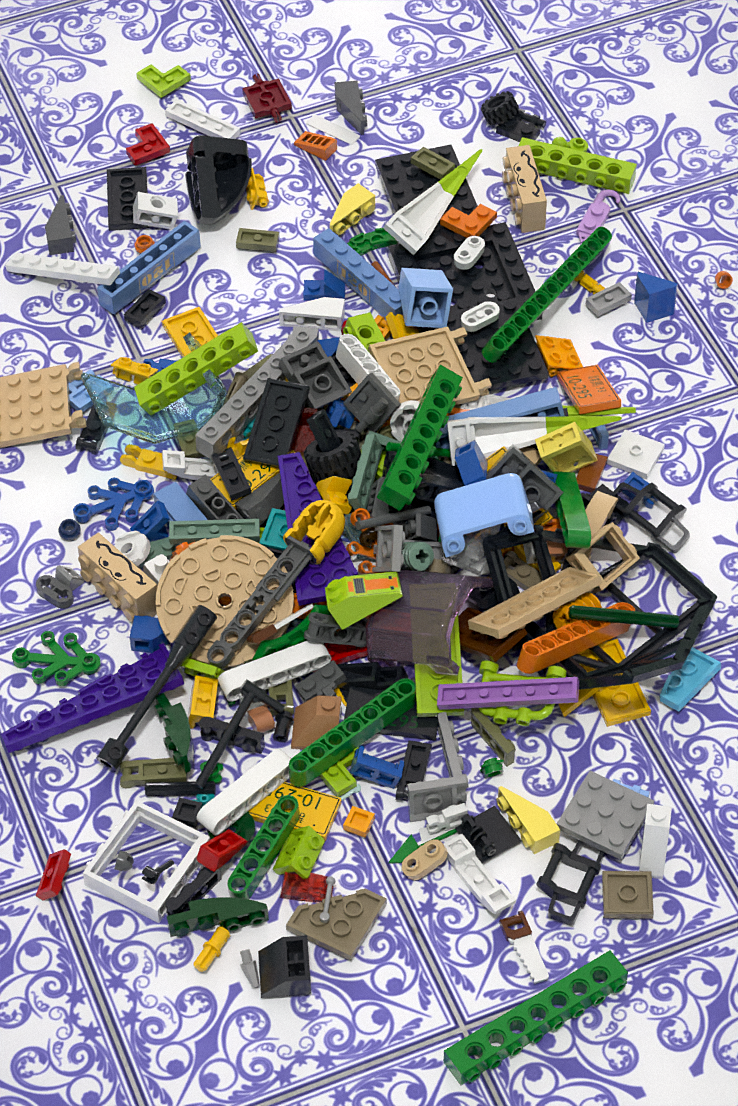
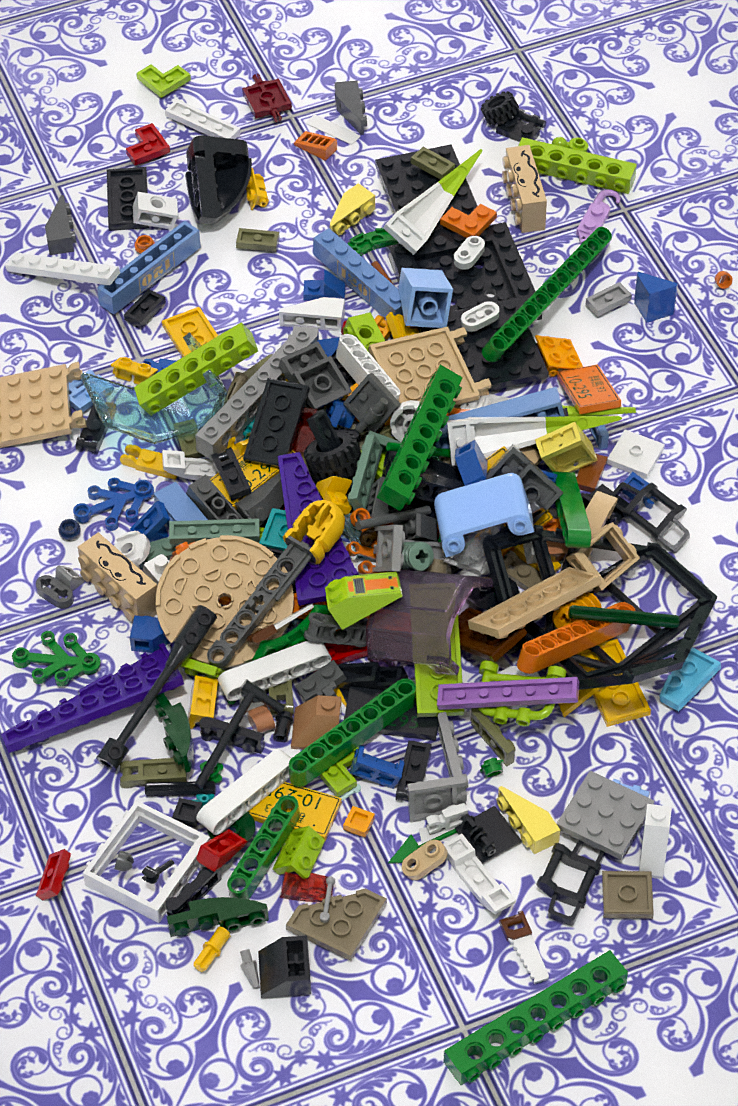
(589, 283): yellow axle -> none

